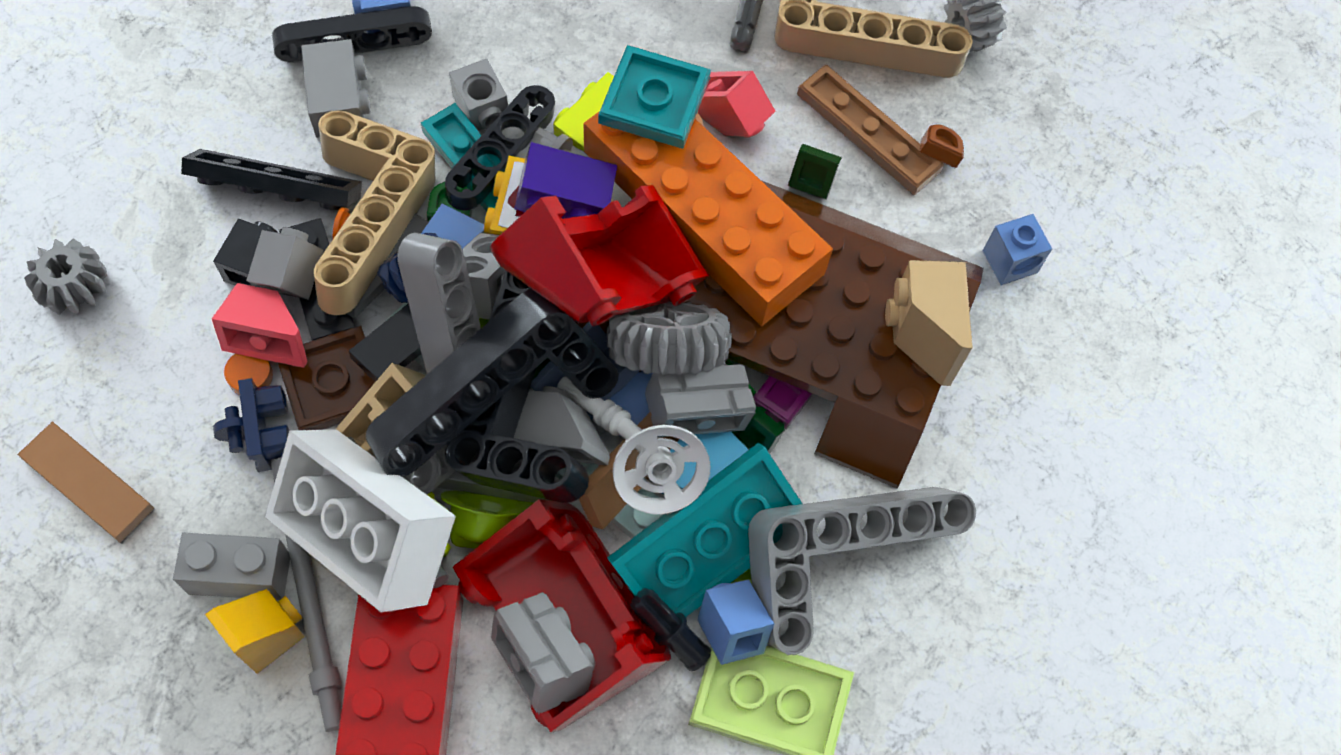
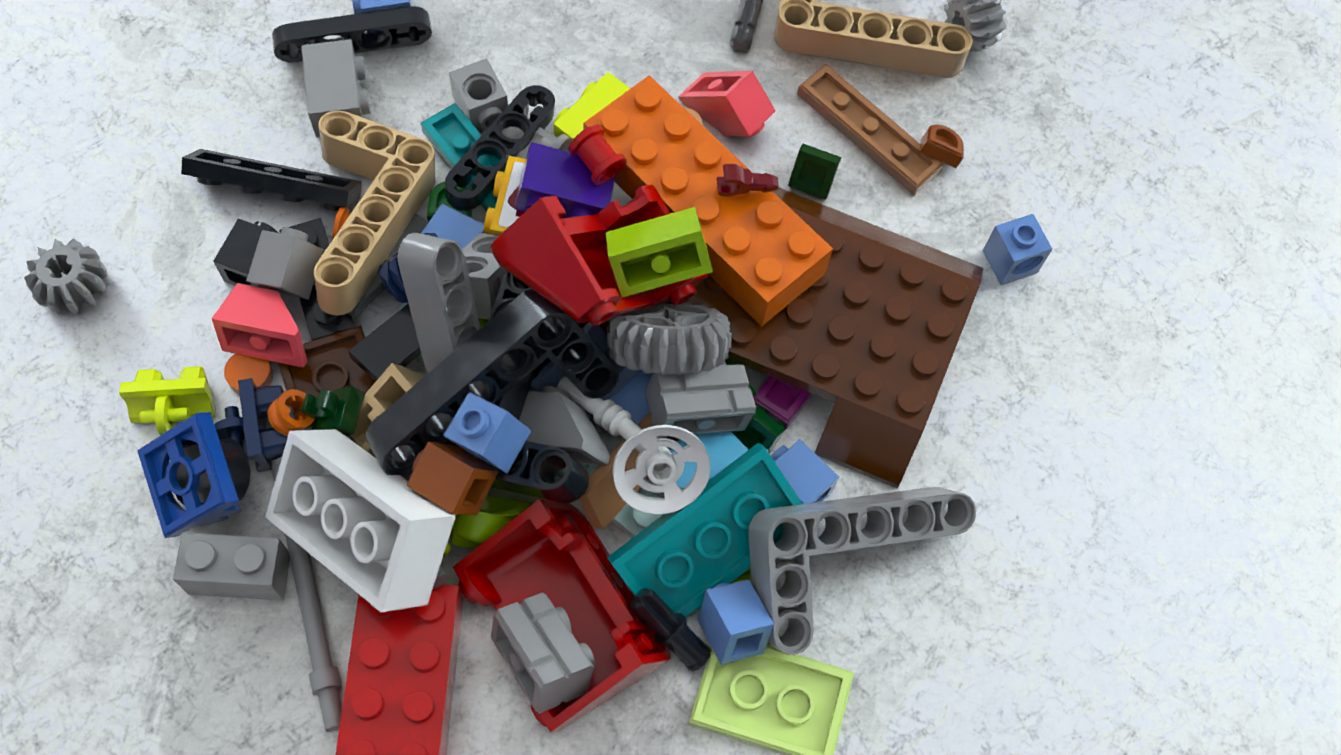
(86, 481): medium nougat tile -> none
(167, 401): none -> neon yellow hips
(203, 472): none -> blue piece
(257, 627): yellow slope -> none
(279, 412): none -> orange bush
(334, 409): none -> dark green tile
(451, 478): none -> dark orange brick
(488, 432): none -> medium blue brick
(597, 154): none -> red bush
(654, 96): teal tile -> none
(658, 252): none -> lime brick
(741, 181): none -> dark red piece
(805, 472): none -> medium blue brick
(932, 317): tan slope -> none

